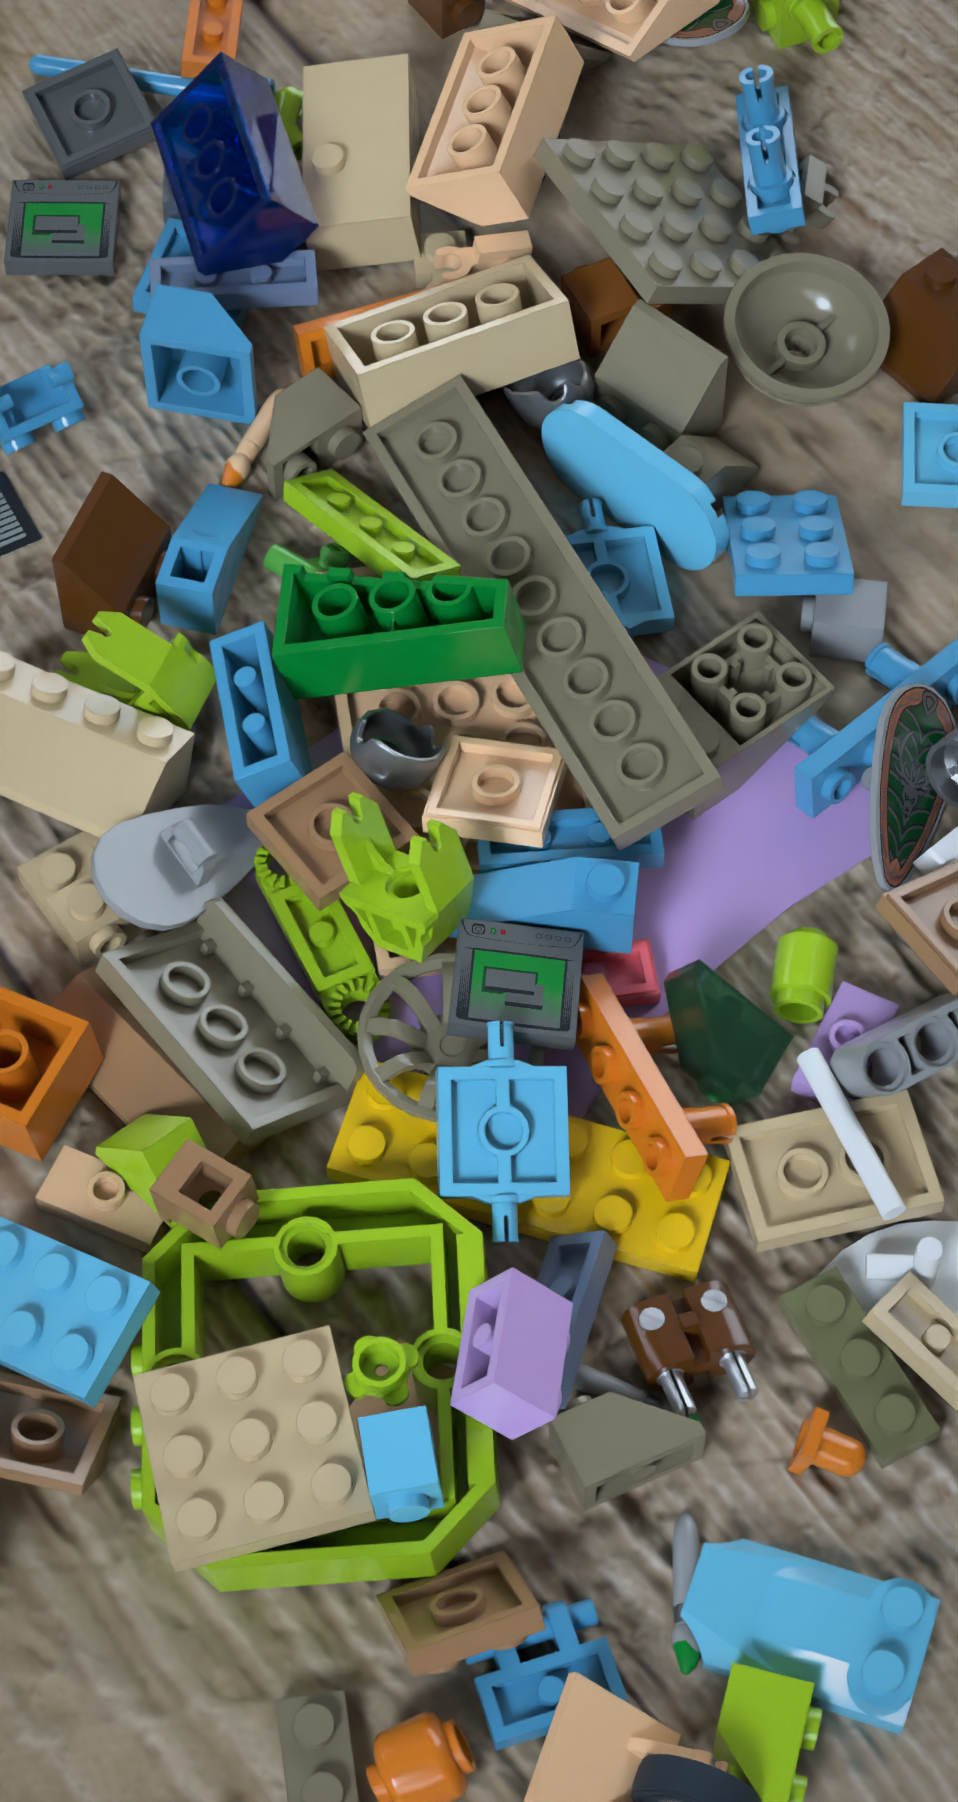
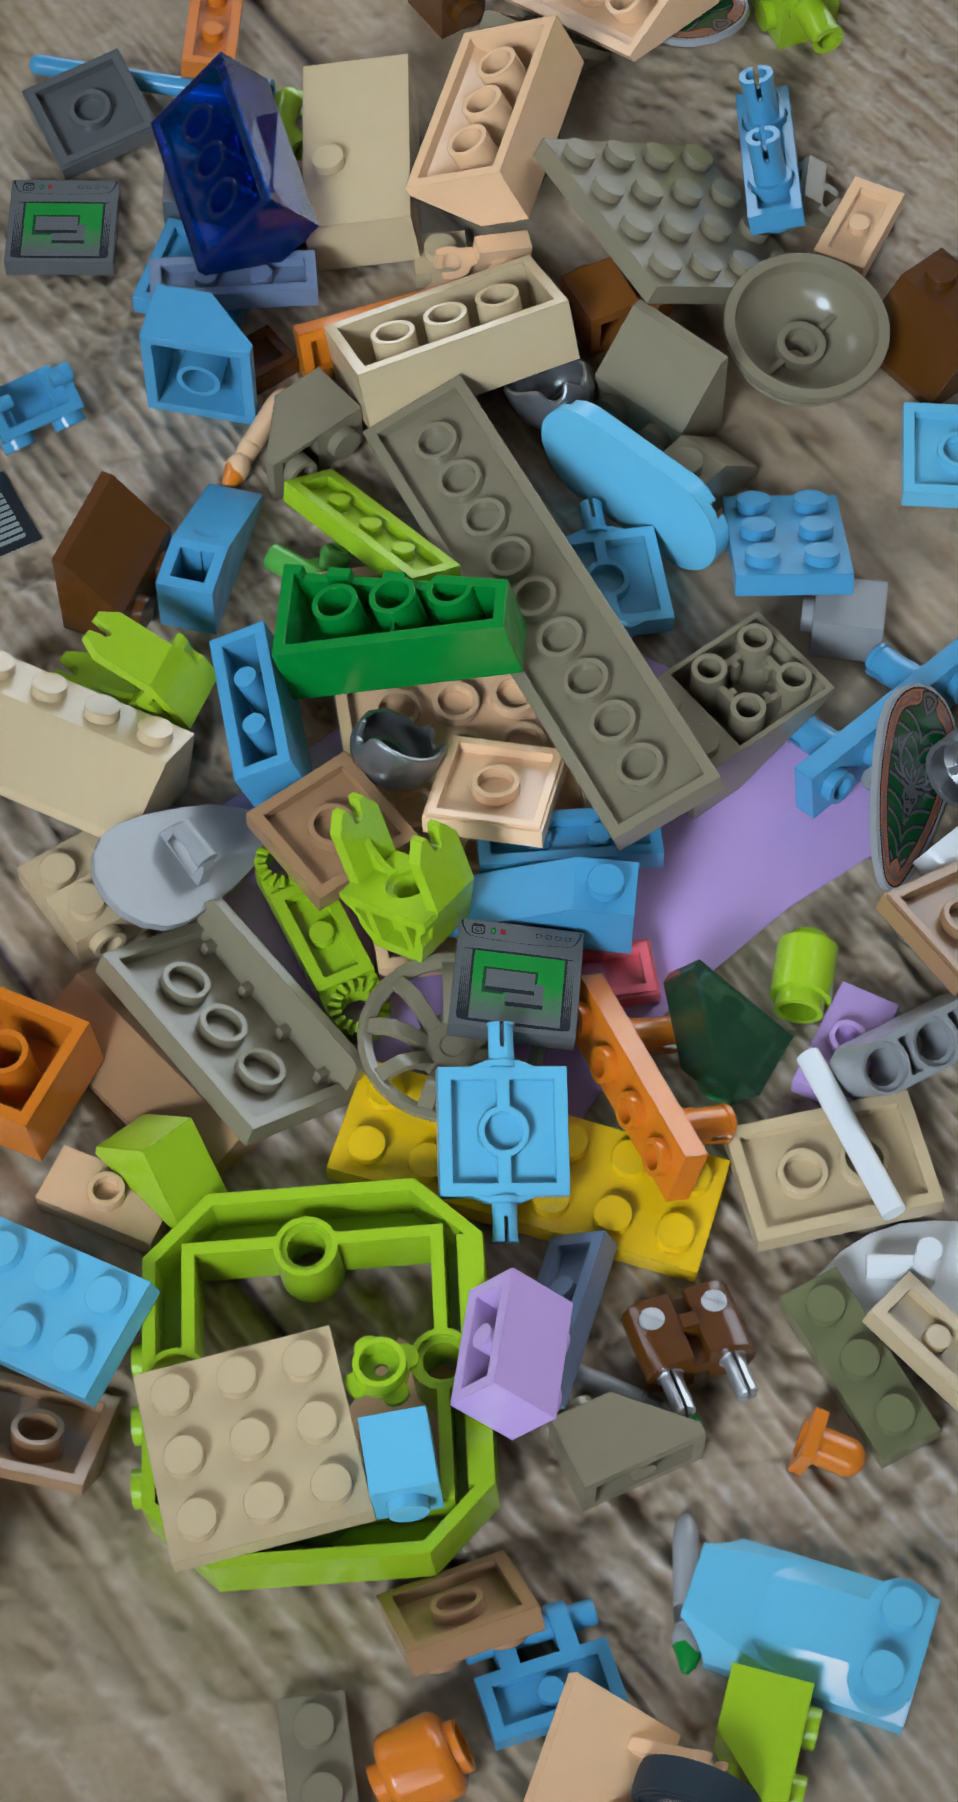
(197, 1179): medium nougat brick -> none
(272, 359): none -> reddish brown tile
(860, 224): none -> light nougat plate

